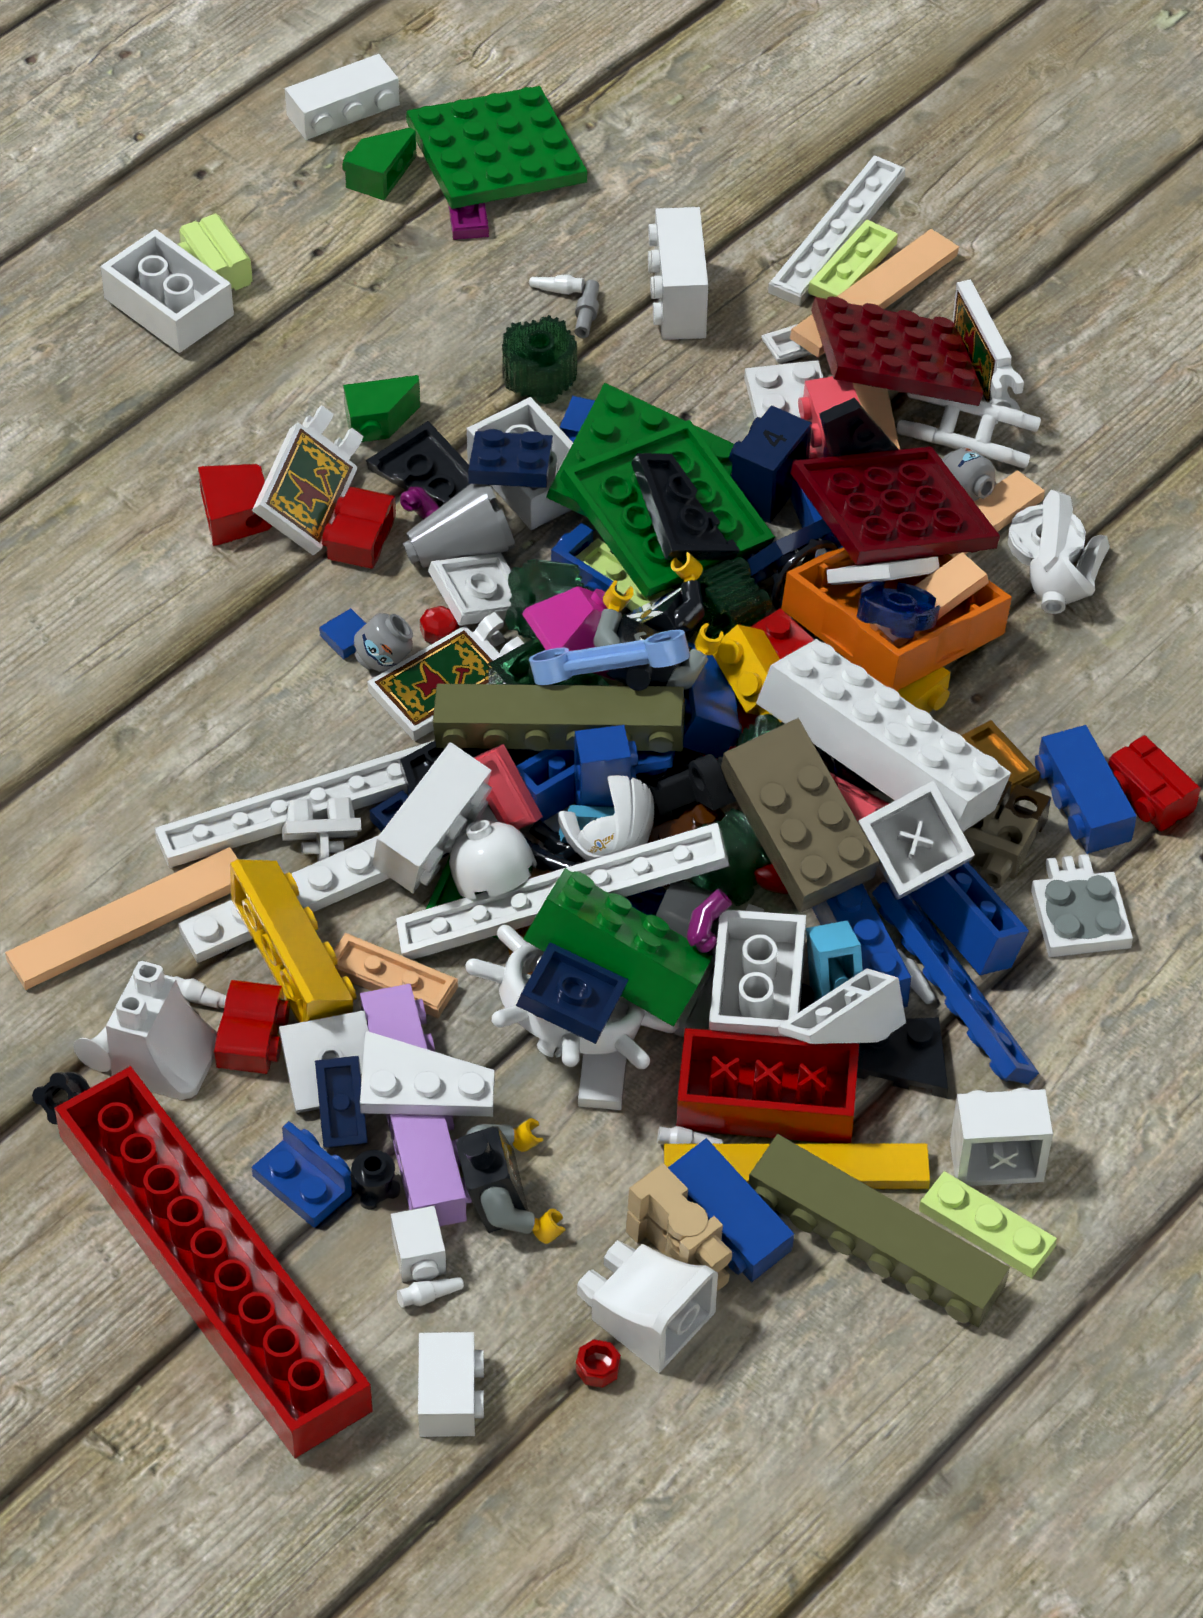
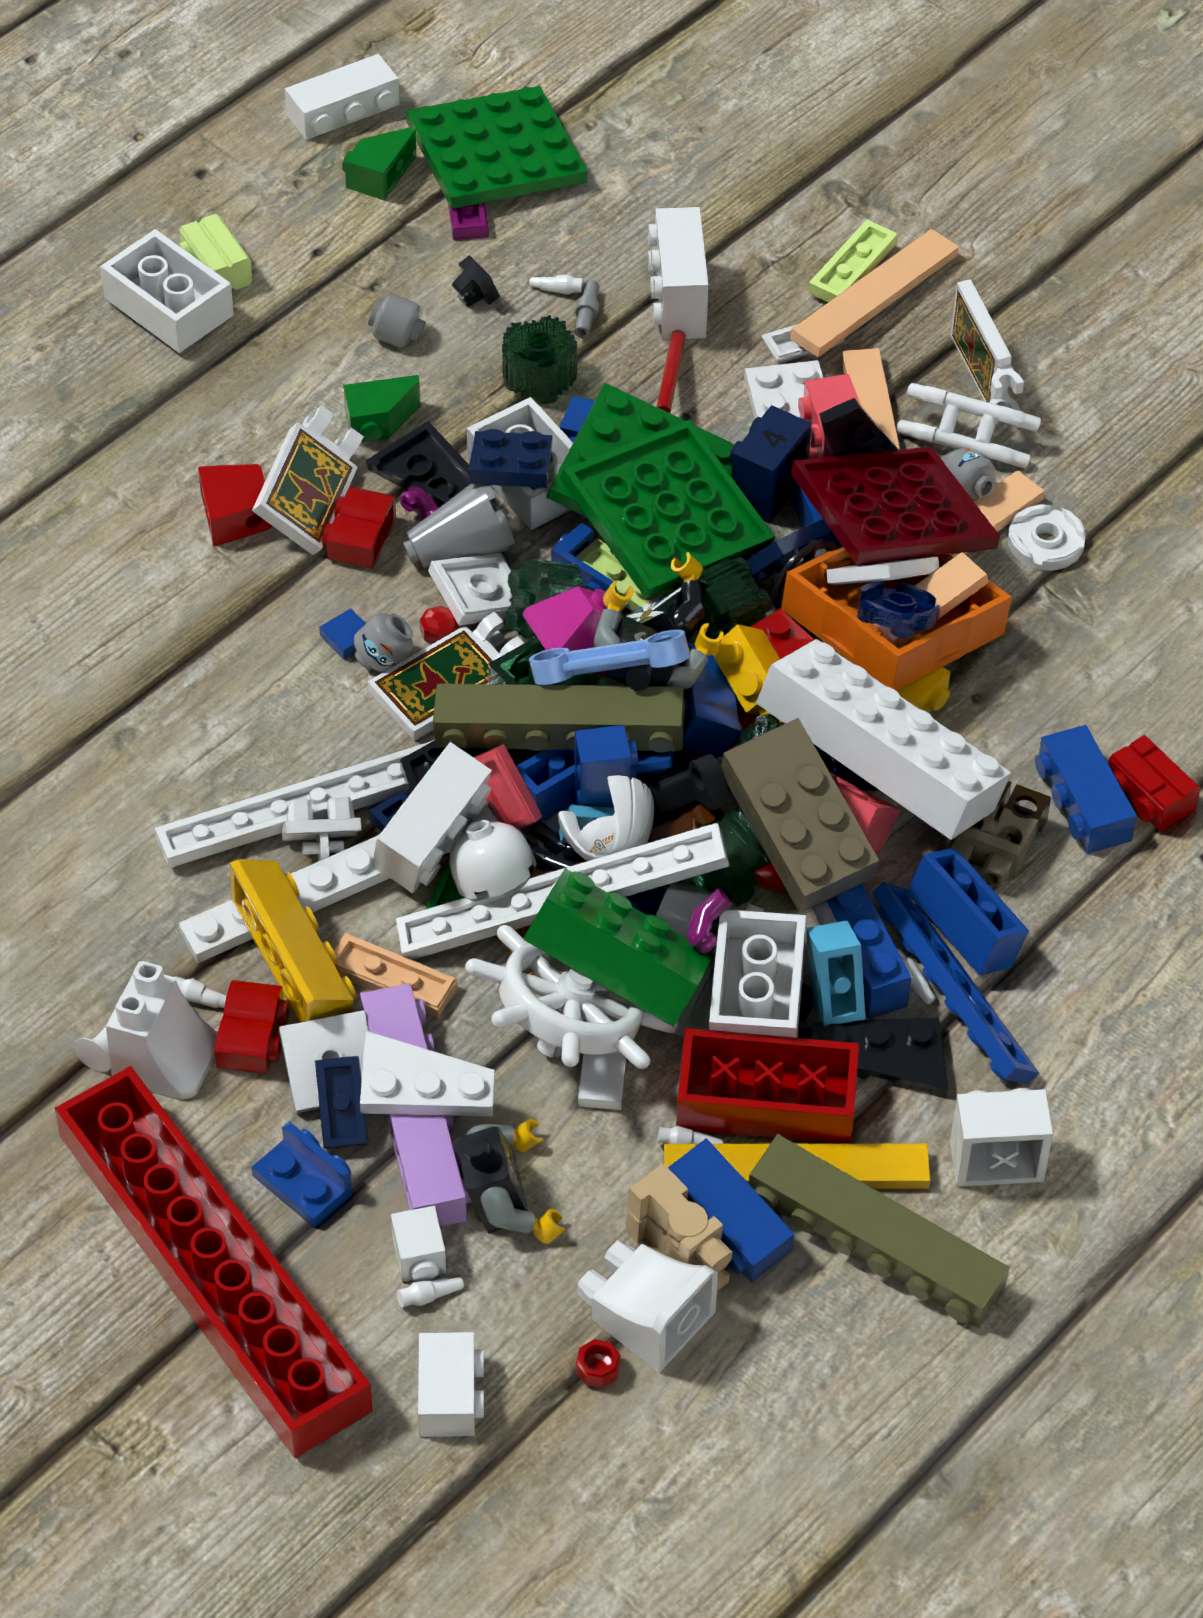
(56, 1092): black brick -> none
(122, 920): light nougat tile -> none
(372, 1178): black brick -> none
(396, 321): none -> light grey head
(474, 283): none -> black tile
(572, 993): dark blue plate -> none
(671, 370): none -> red bar
(676, 512): black wing -> none
(847, 214): white tile -> none
(855, 1012): white slope -> none
(896, 350): dark red plate -> none
(916, 839): white brick -> none
(987, 1224): yellowish green plate -> none
(995, 743): pearl gold tile -> none
(1051, 572): white piece -> none
(1080, 909): piece -> none

